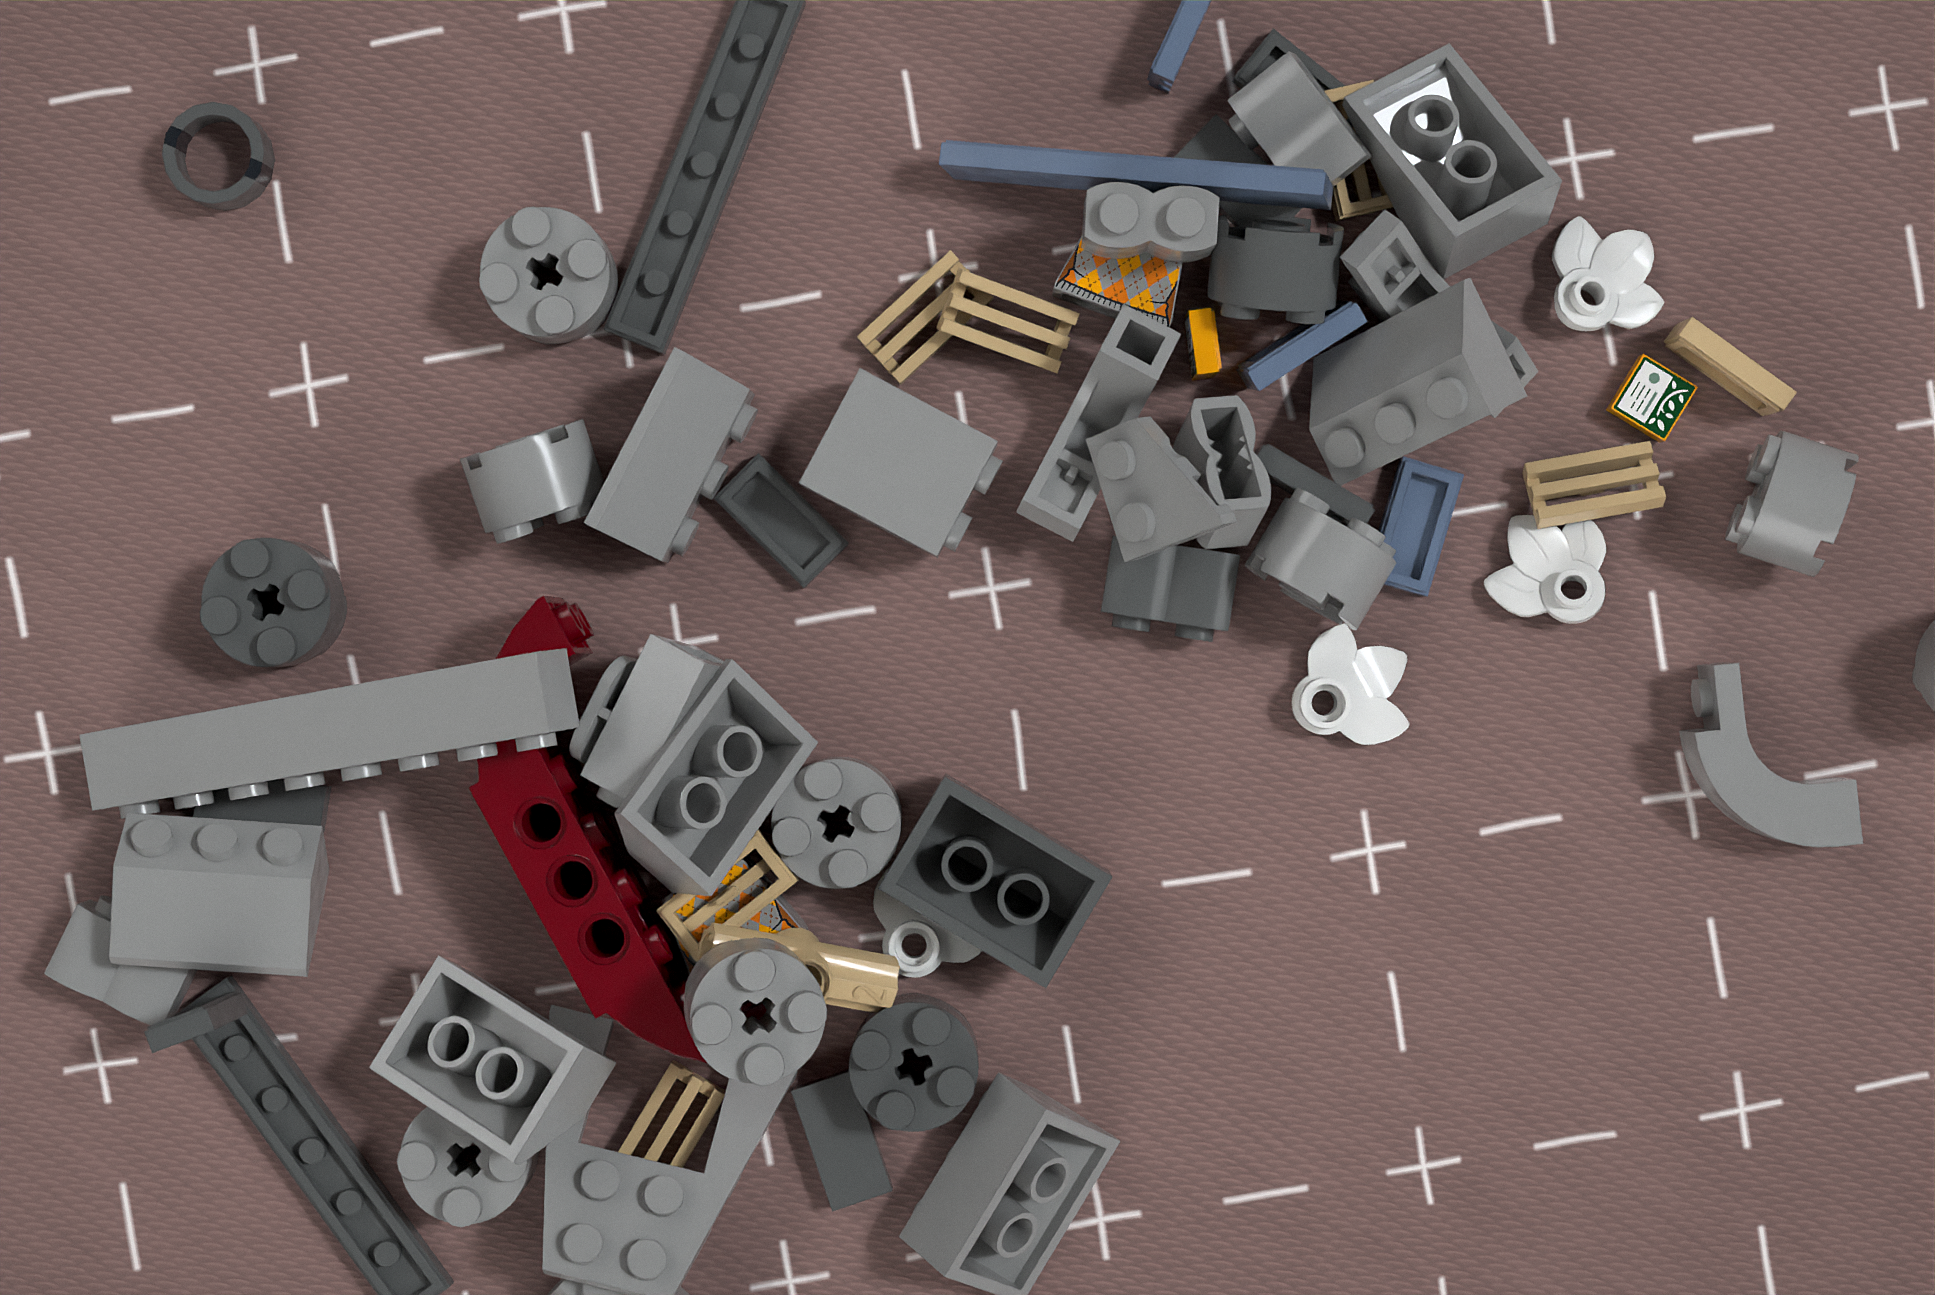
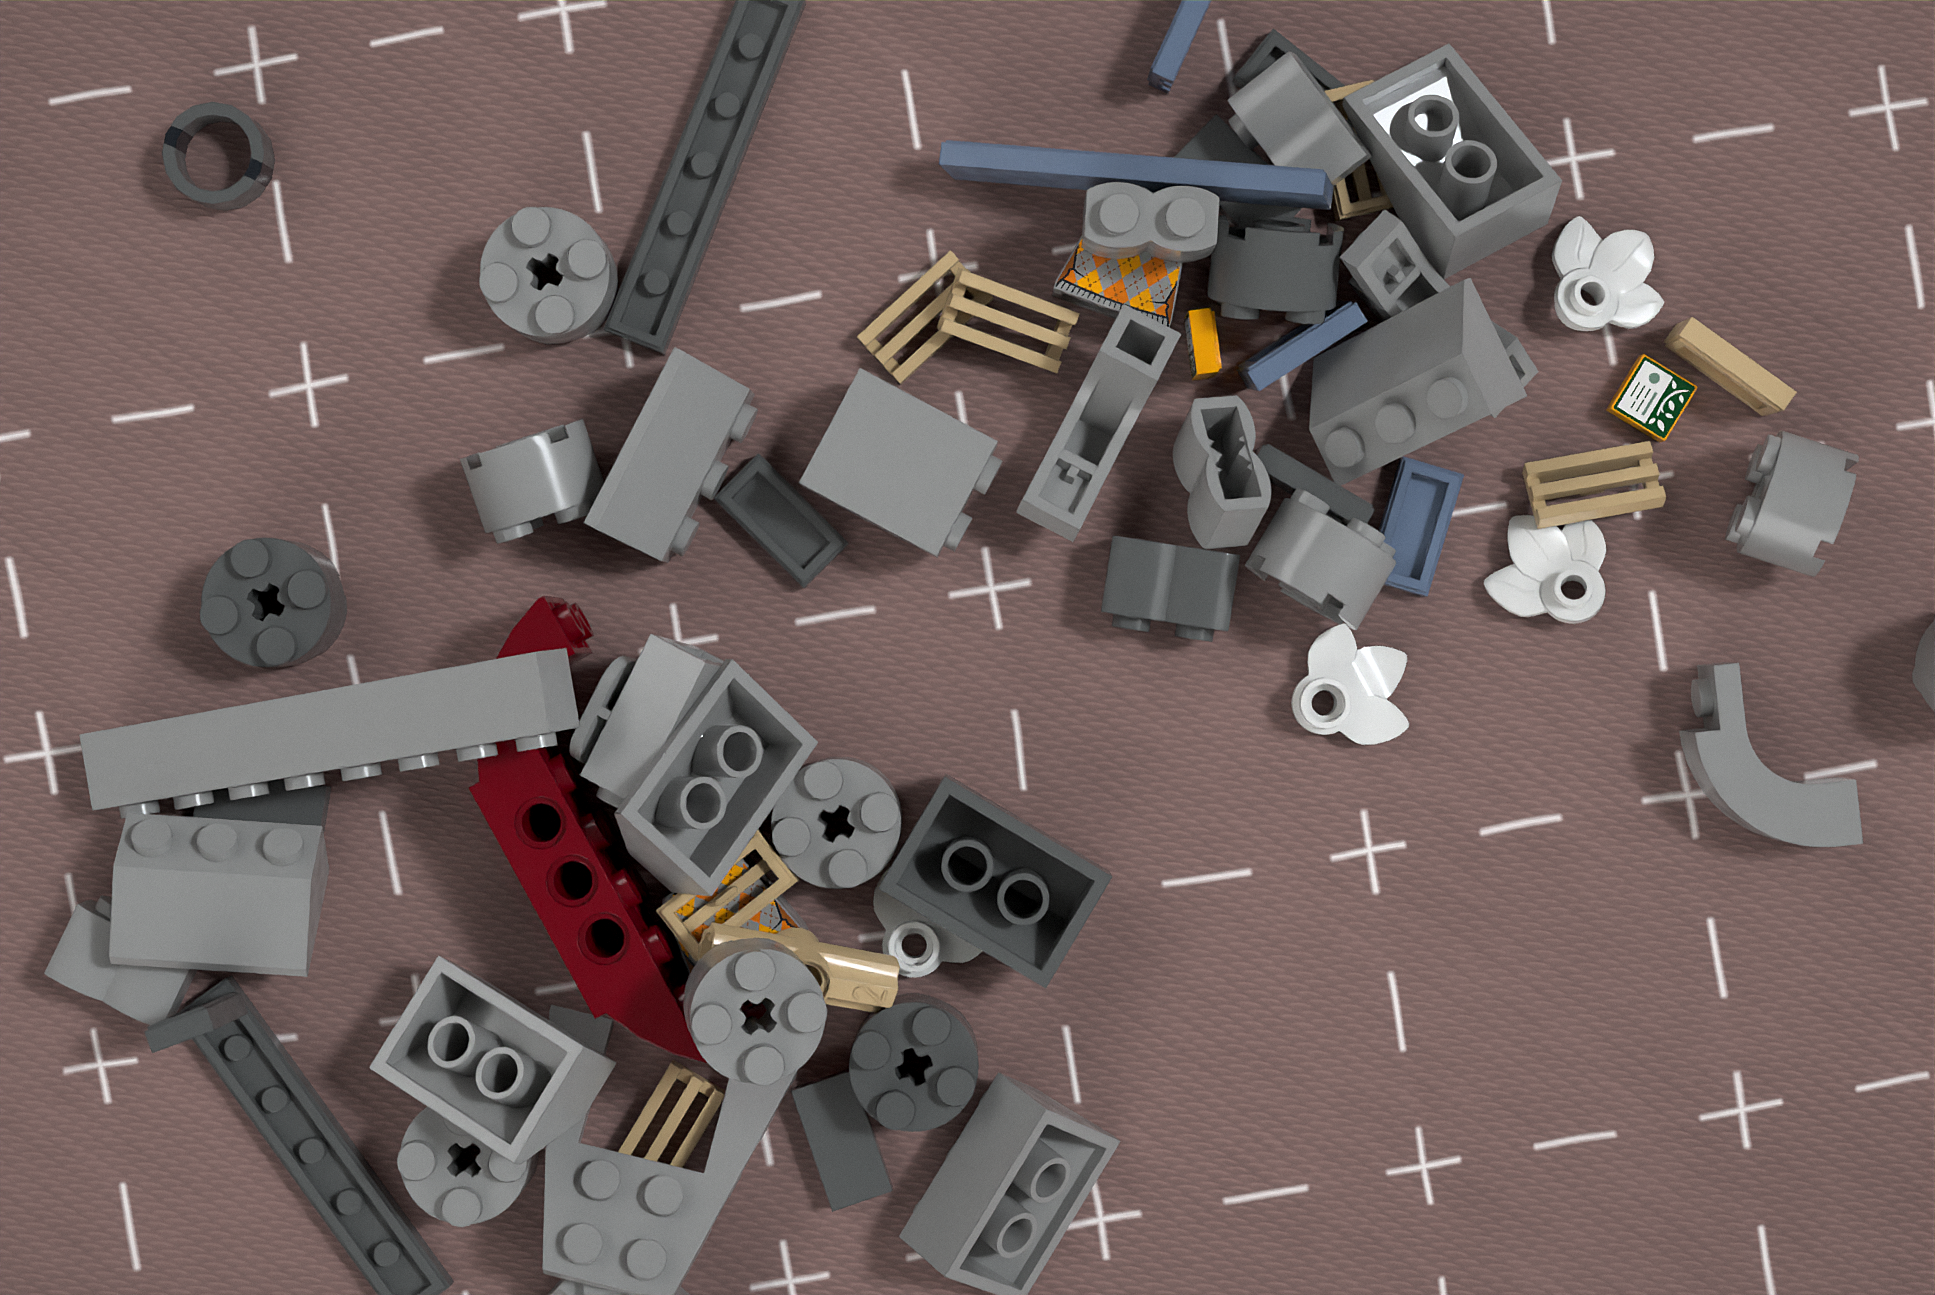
(1151, 490): light grey wing -> none

